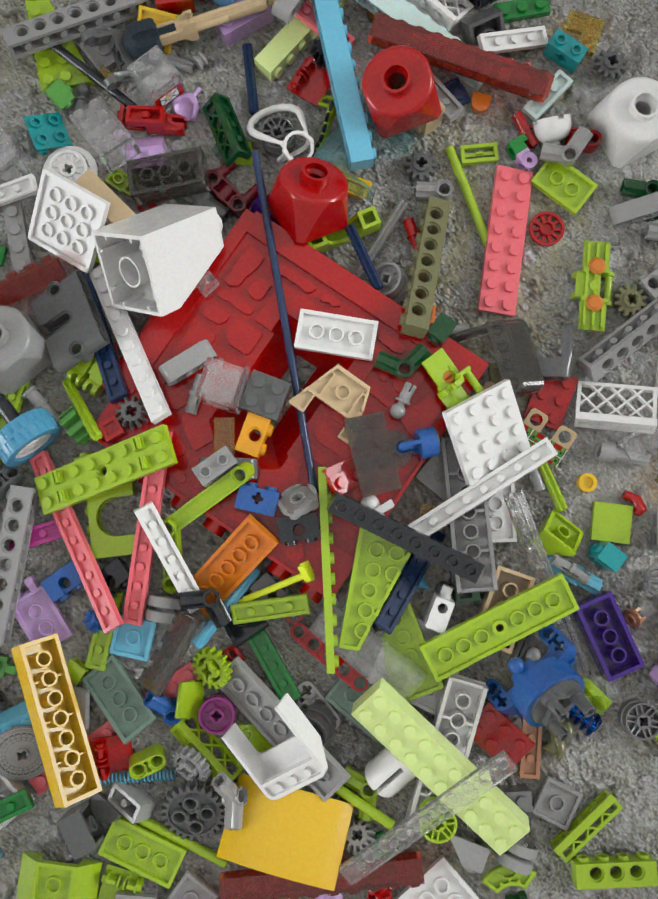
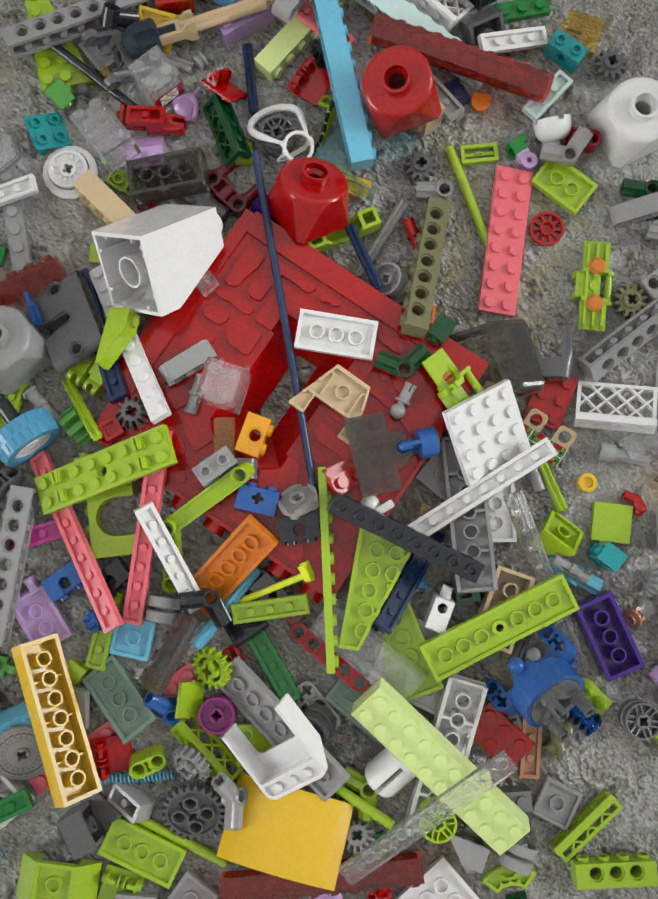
(32, 310): none -> blue axle
(64, 219): white plate -> none
(115, 17): none -> black piece
(117, 334): none -> lime slope
(220, 83): none -> red hinge
(265, 396): dark grey brick -> none
(523, 127): red pin -> none

